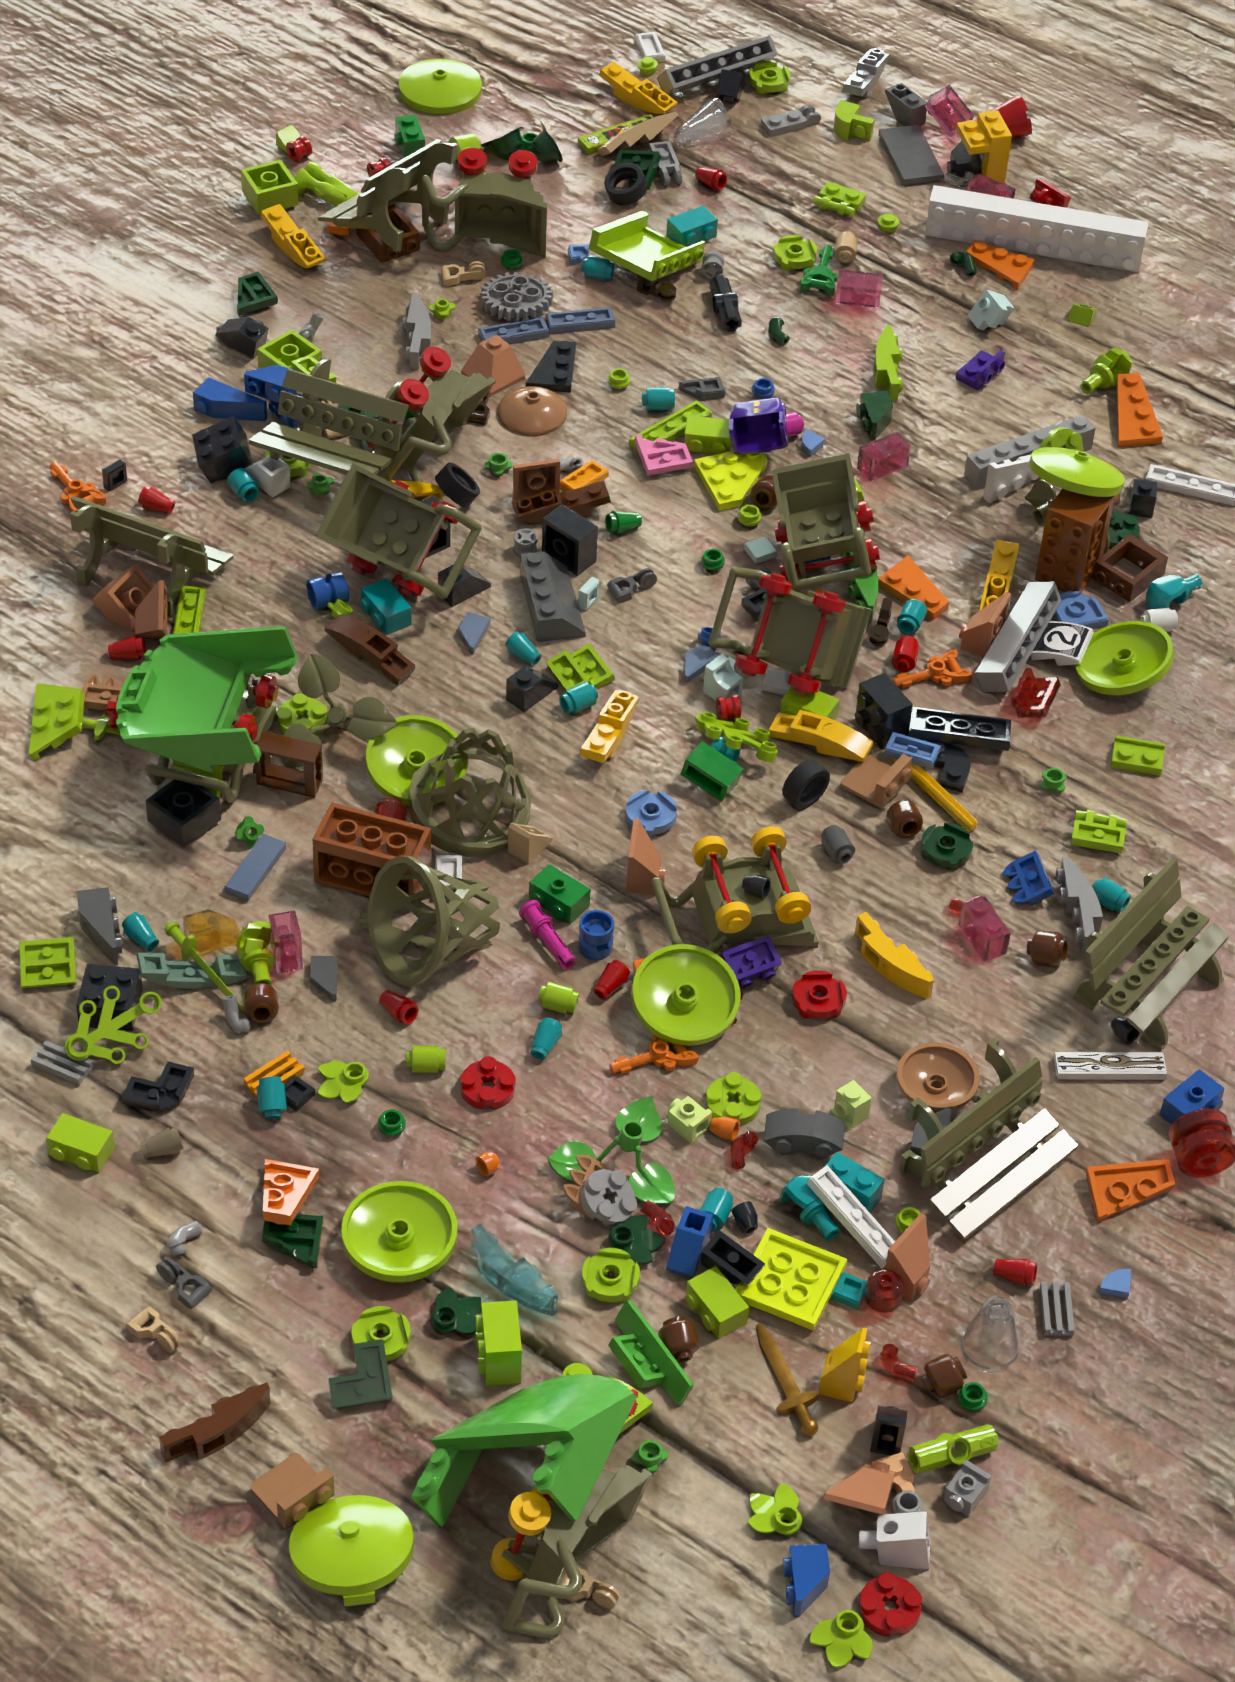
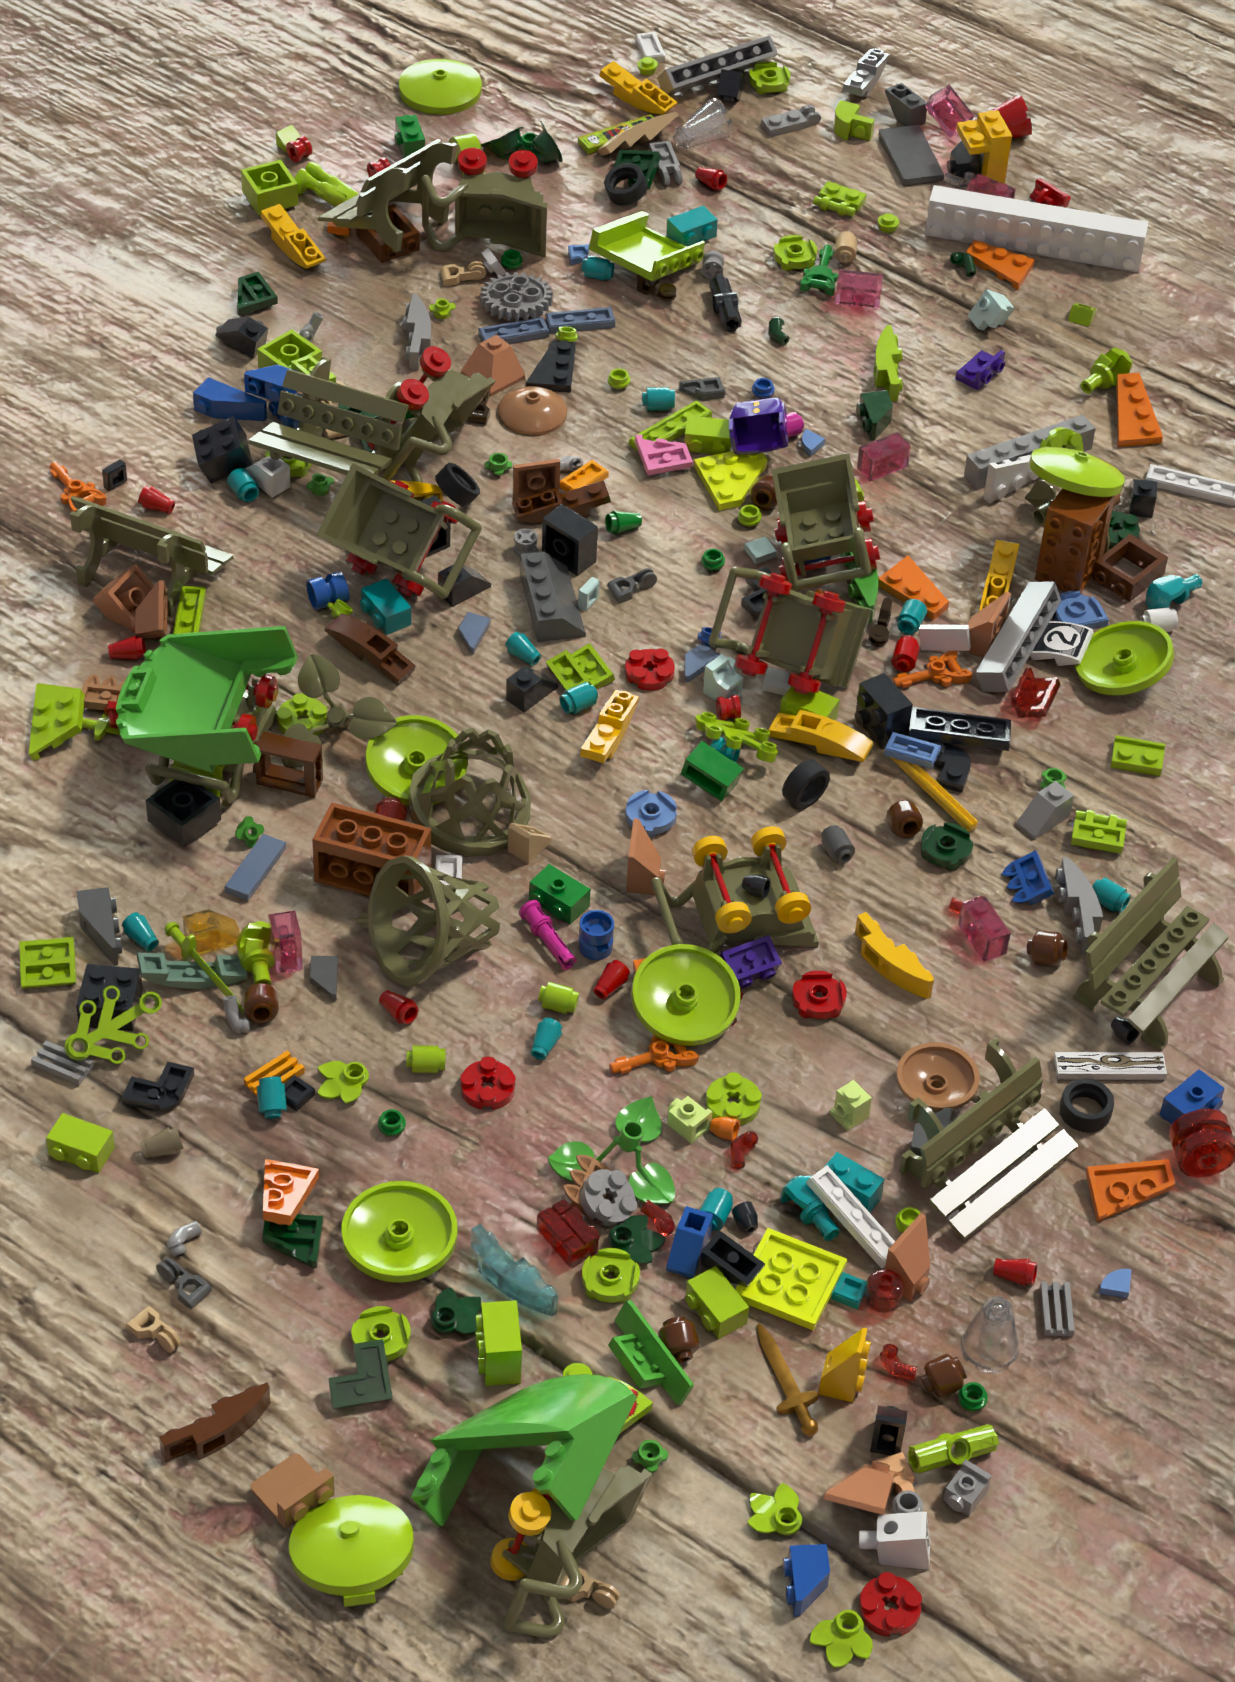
(487, 1163): orange hinge -> none
(492, 263): none -> white plate
(566, 334): none -> lime plate
(568, 1233): none -> clear red brick
(640, 660): none -> red plate
(804, 1132): dark grey brick -> none
(877, 780): medium nougat bracket -> none
(945, 637): none -> white tile
(1046, 810): none -> light grey slope
(1082, 1121): none -> black tyre

